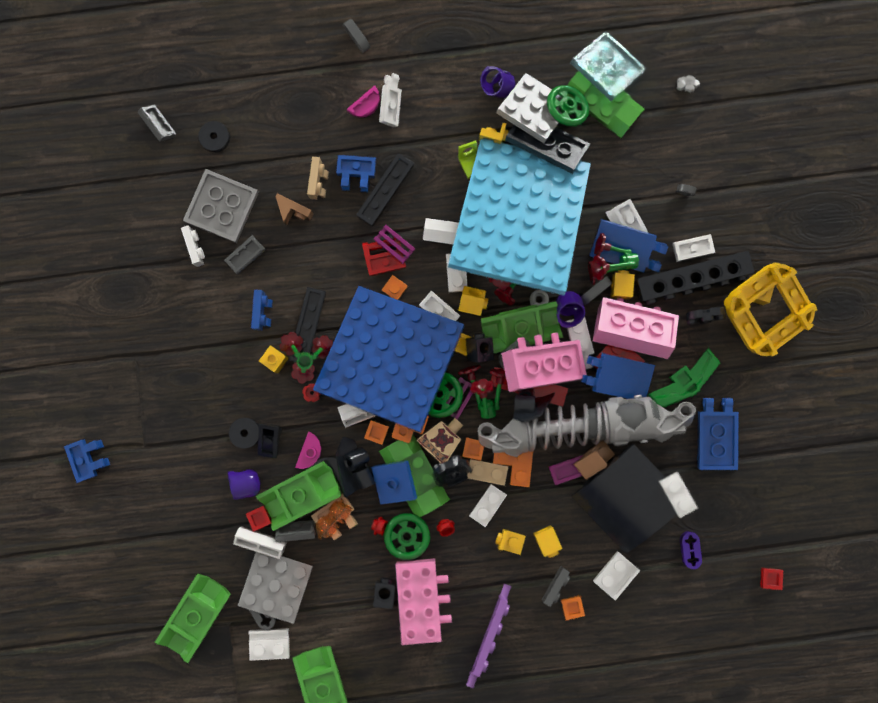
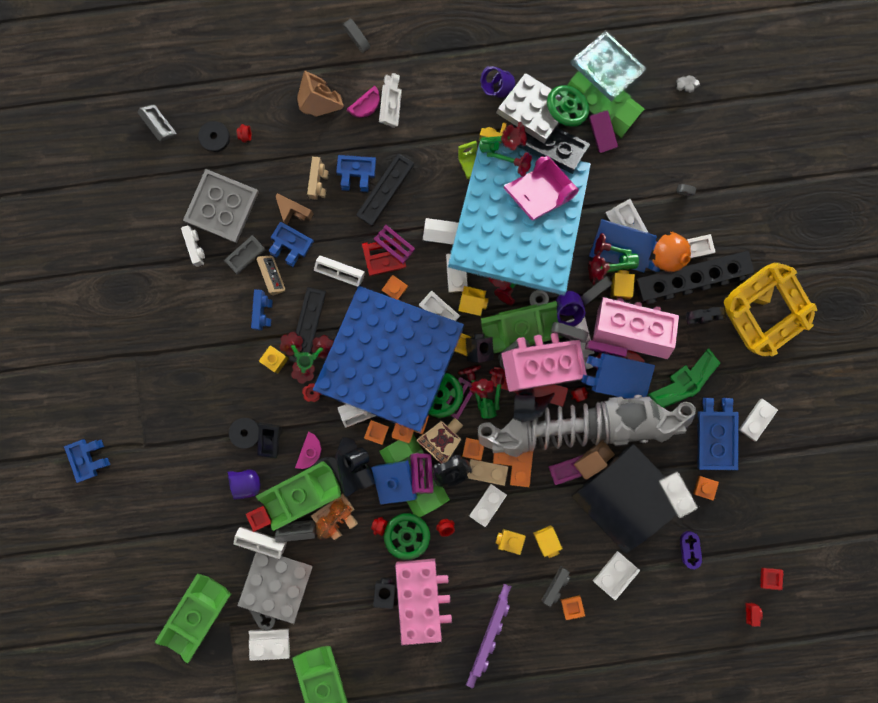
(244, 133): none -> red plate
(271, 274): none -> slope
(291, 239): none -> blue plate
(316, 97): none -> medium nougat slope
(340, 268): none -> white piece
(417, 470): none -> magenta tile
(511, 138): none -> dark red plant
(542, 189): none -> door
(569, 332): none -> dark grey beam
(579, 394): none -> red plate
(603, 131): none -> magenta tile
(605, 348): none -> magenta tile
(672, 252): none -> orange cylinder
(705, 488): none -> orange plate
(753, 614): none -> red plate
(758, 419): none -> white plate

